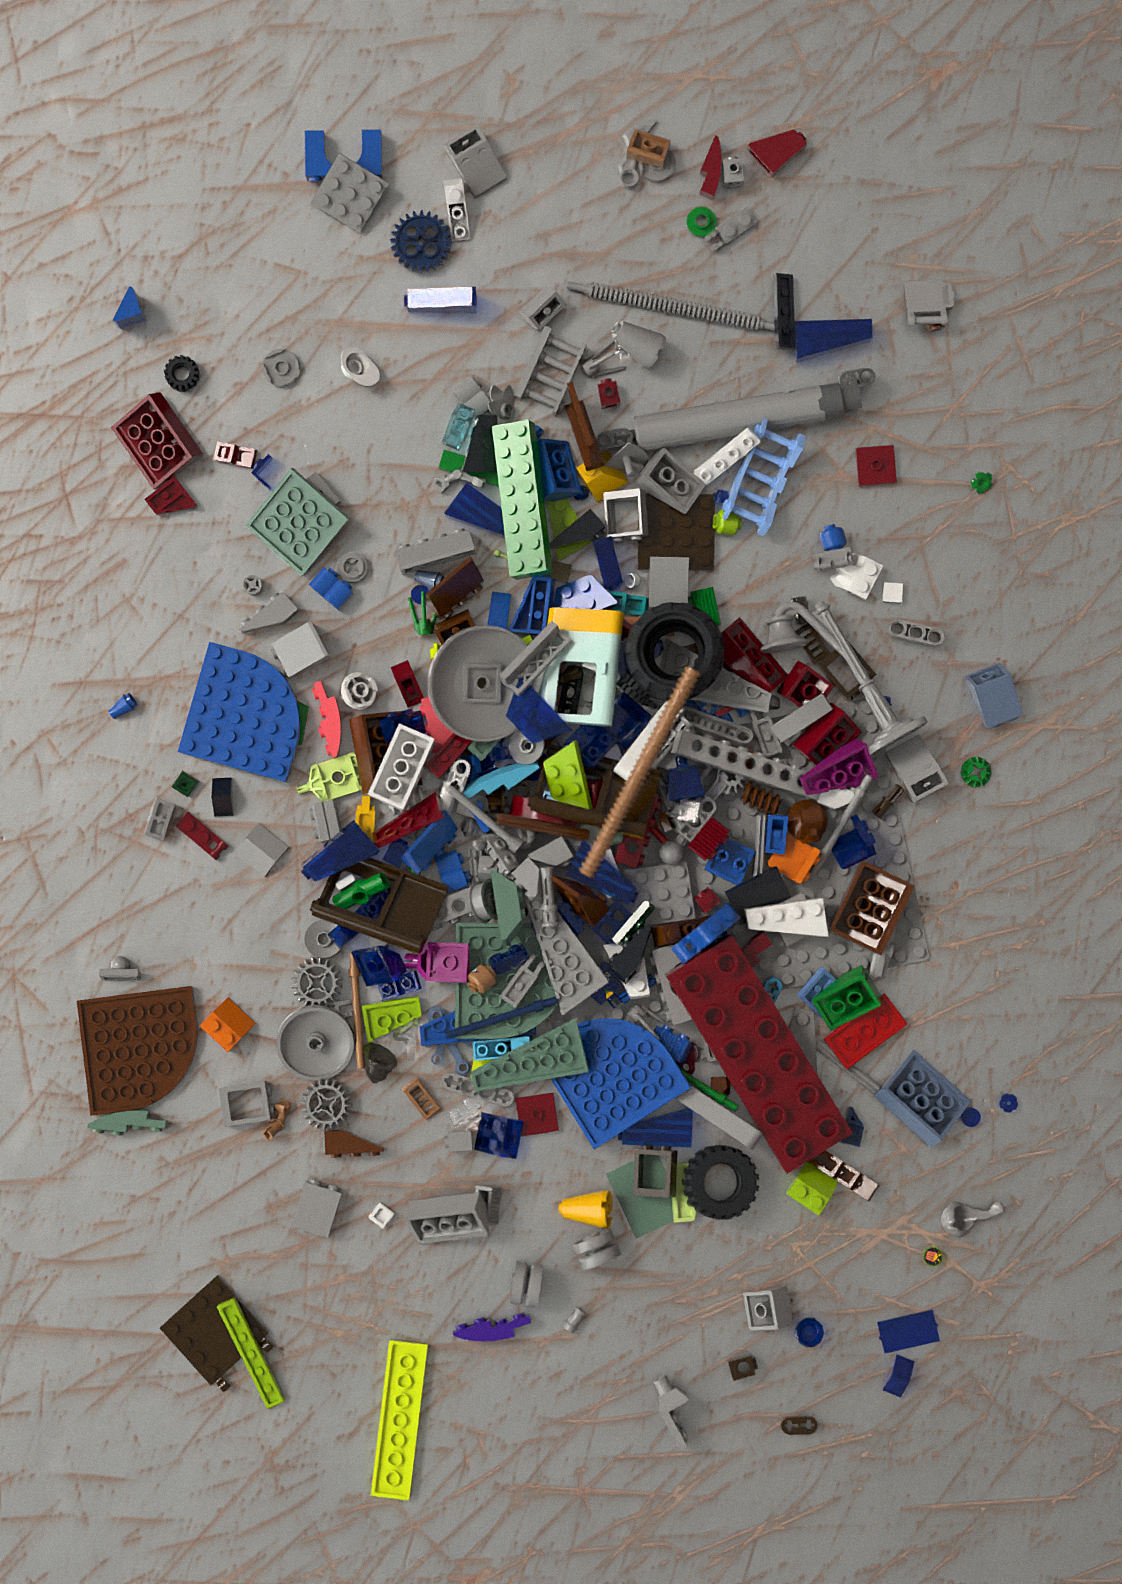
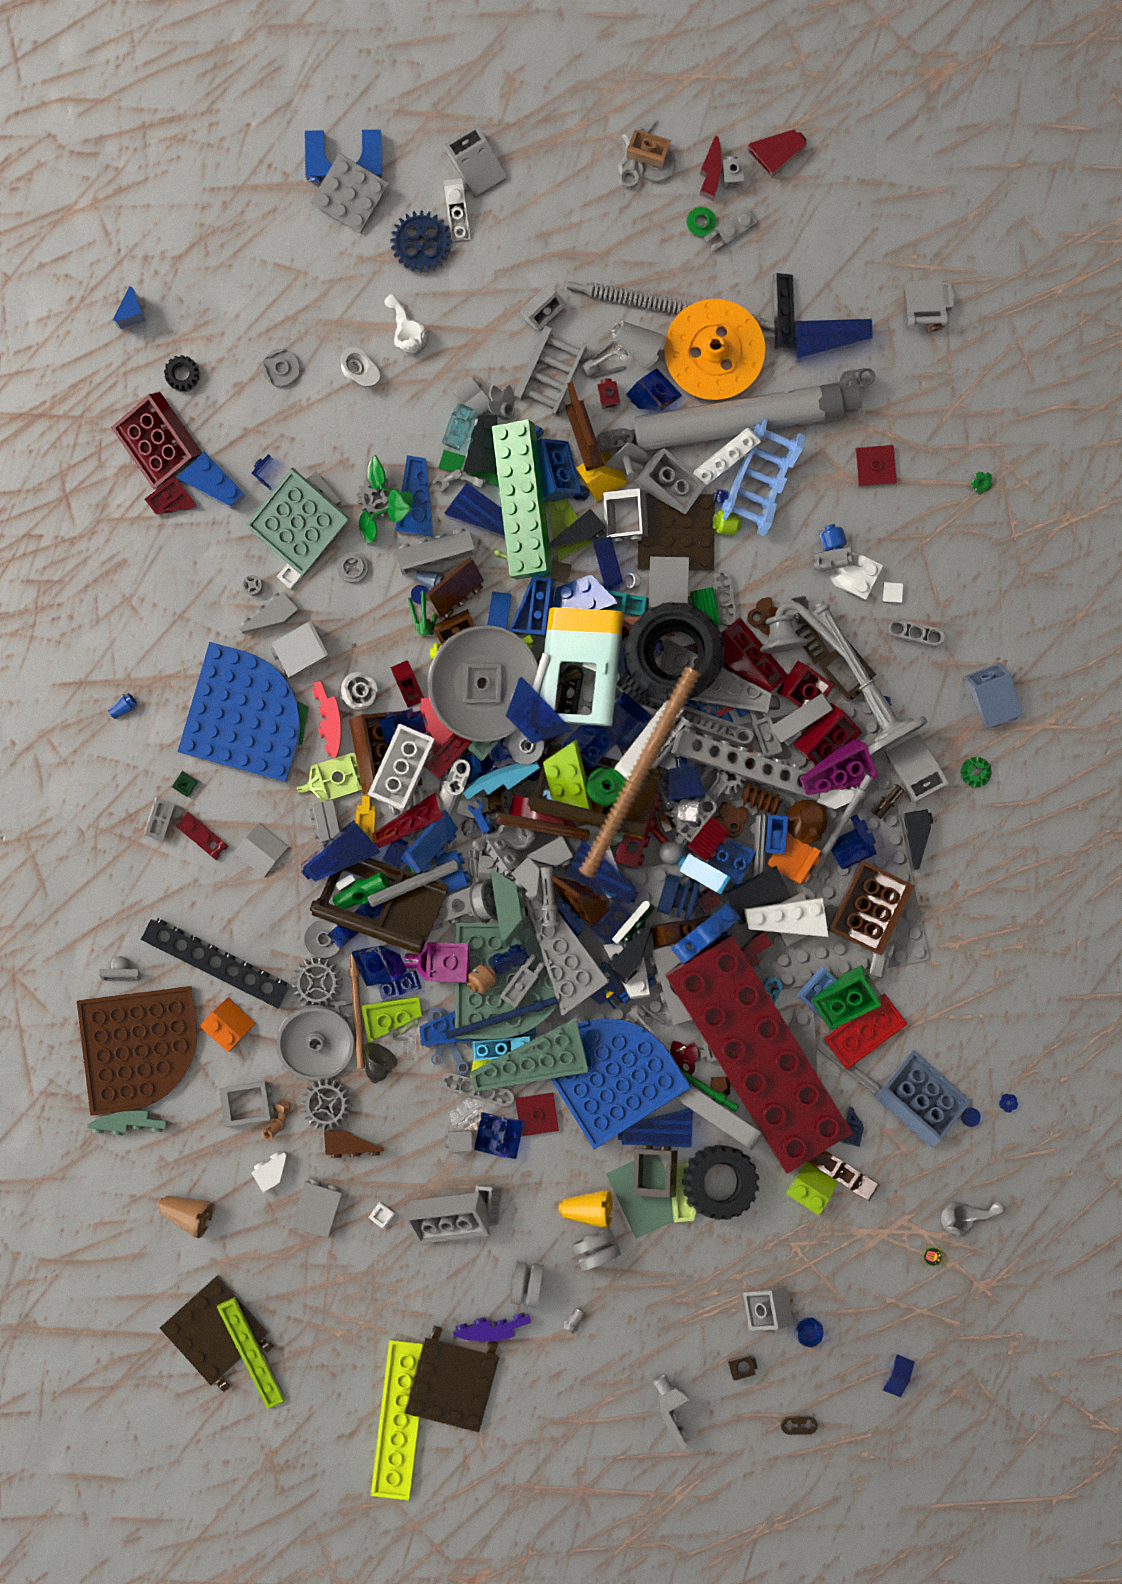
(152, 937): none -> black brick
(187, 1213): none -> medium nougat cone
(210, 480): none -> blue wedge
(222, 797): black slope -> none
(235, 455): slope -> none
(271, 1173): none -> white slope
(289, 576): none -> white tile
(331, 588): blue brick -> none
(366, 490): none -> light grey gear
(398, 504): none -> green plant
(409, 334): none -> white hair
(410, 1085): medium nougat slope -> none
(413, 883): none -> light grey axle
(416, 481): none -> blue wing
(442, 300): clear blue slope -> none
(452, 1382): none -> dark brown plate
(512, 841): light grey piece -> none
(532, 652): light grey fence -> none
(595, 787): none -> green plate
(653, 392): none -> clear blue slope
(678, 897): none -> dark blue wheel
(678, 1046): blue brick -> none
(696, 329): none -> light orange piece
(703, 873): none -> slope
(717, 584): none -> light grey beam
(730, 816): none -> reddish brown plate
(764, 610): none -> reddish brown plate
(908, 1331): clear blue piece -> none
(917, 829): none -> black slope

